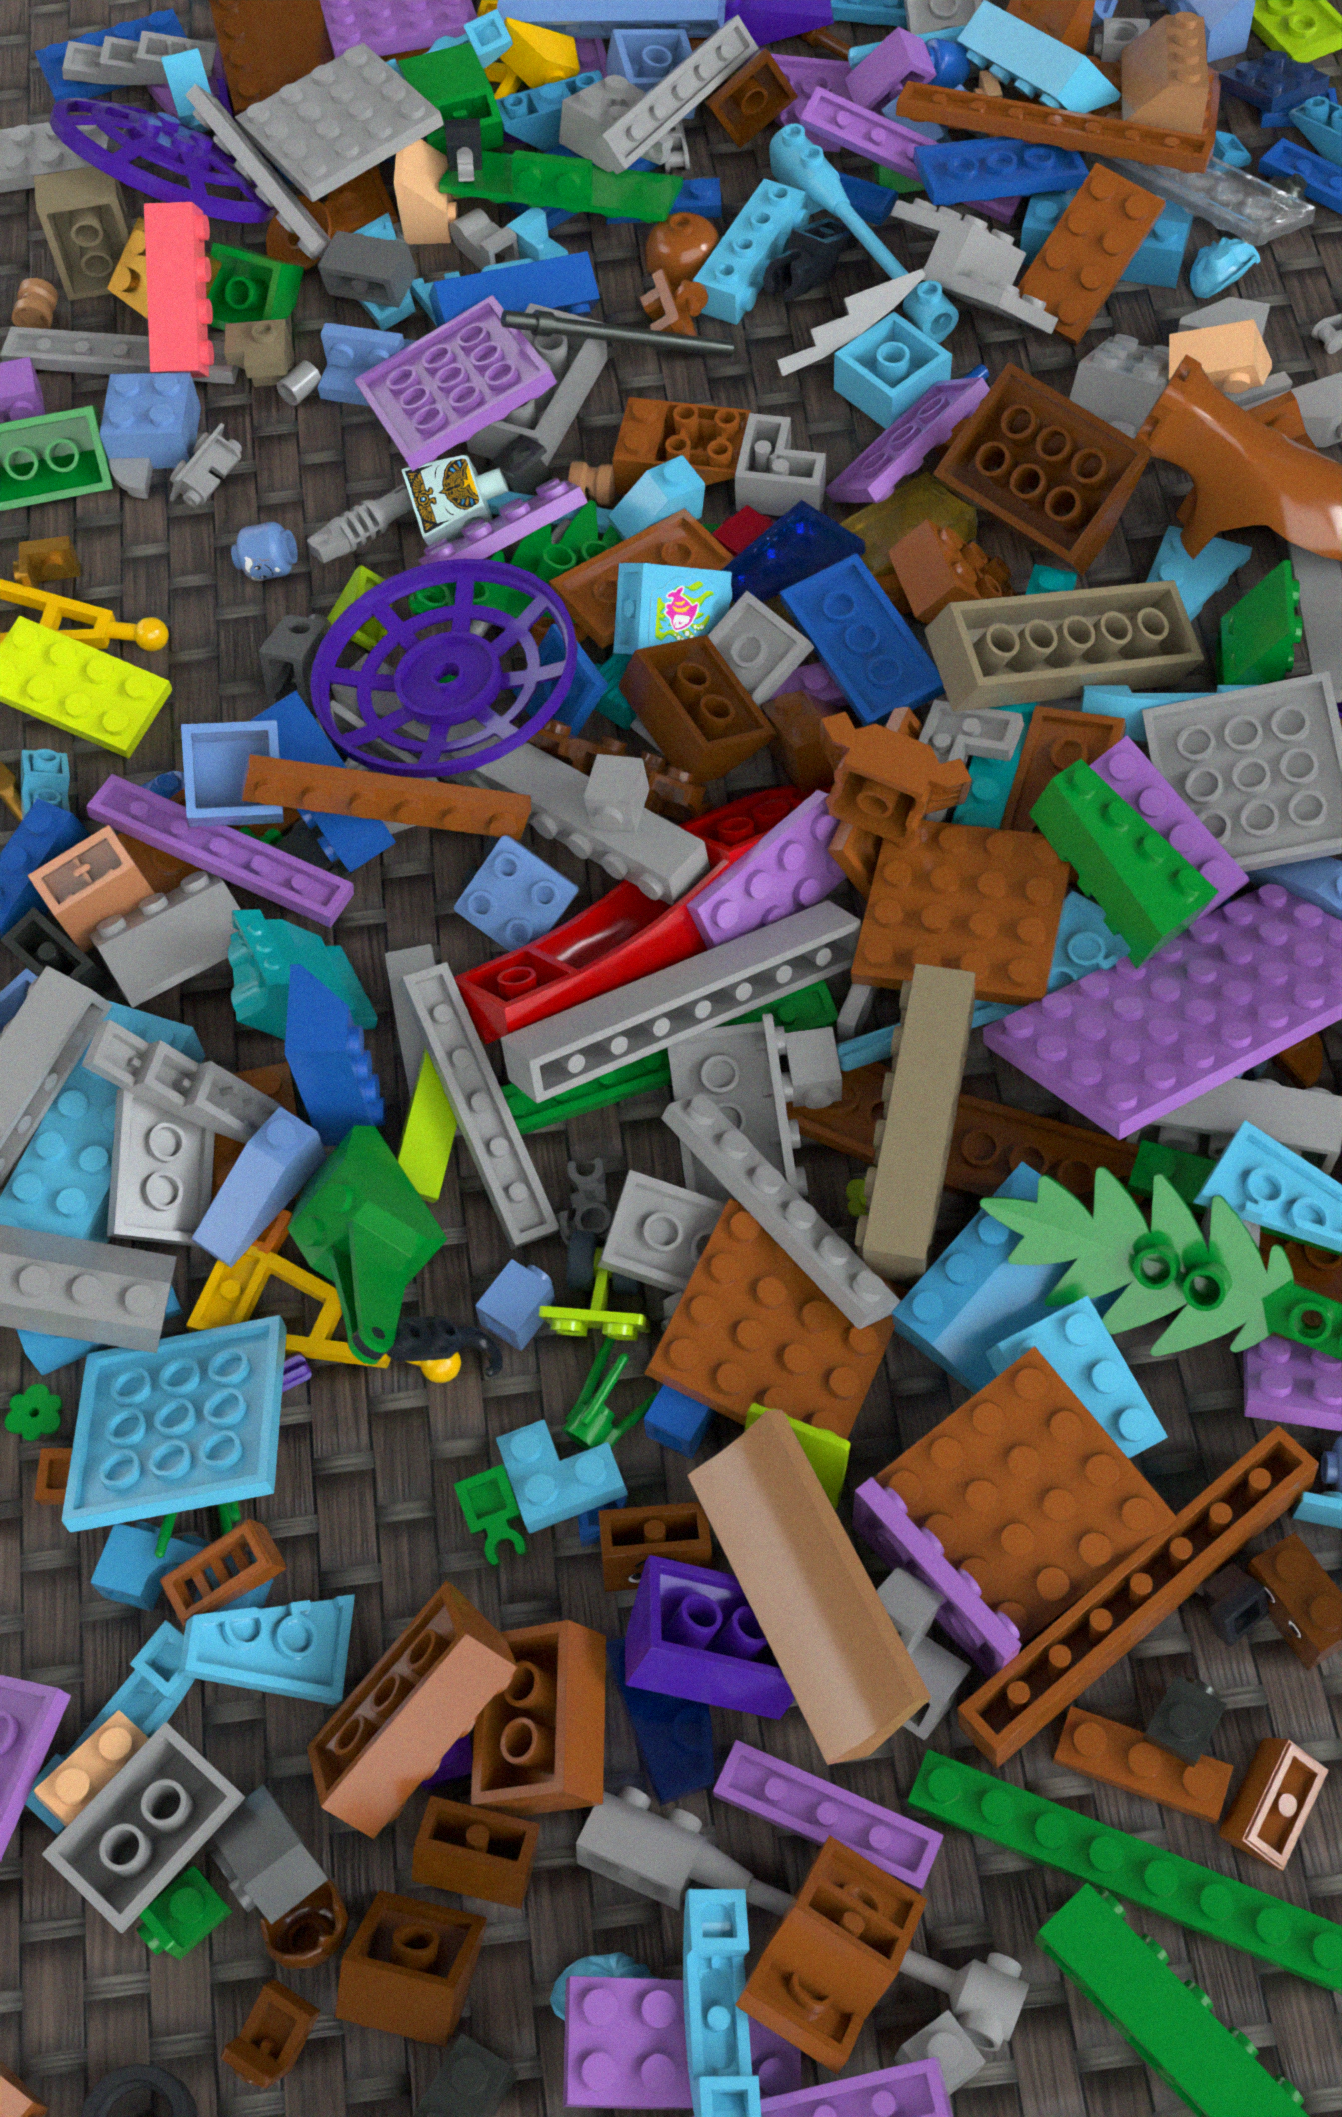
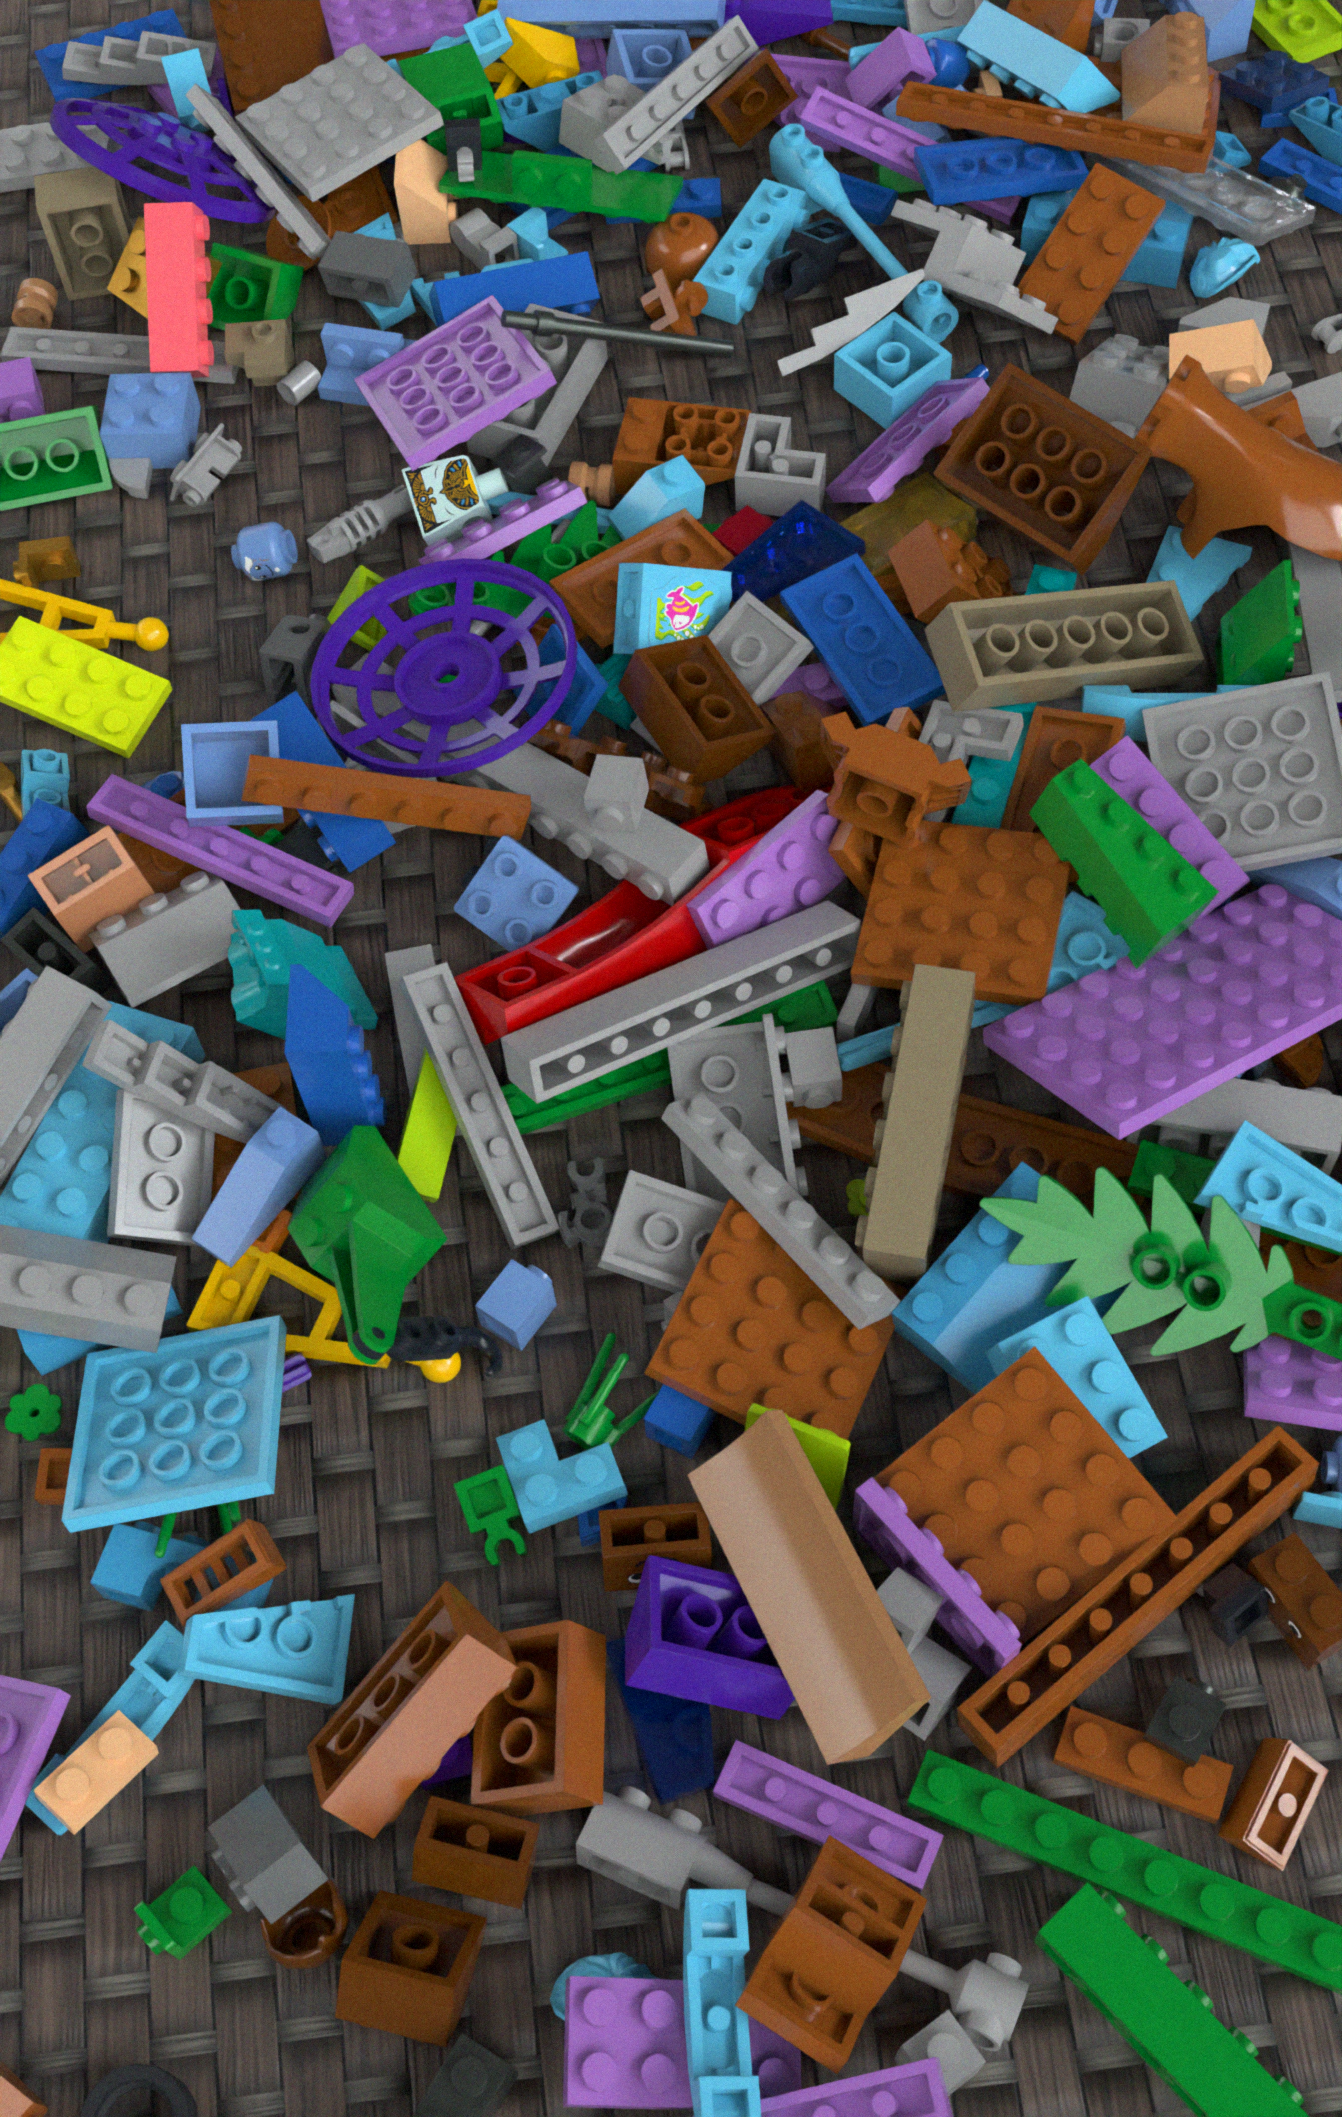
(143, 1827): light grey slope -> none
(271, 2036): reddish brown bracket -> none
(583, 1276): lime plate -> none

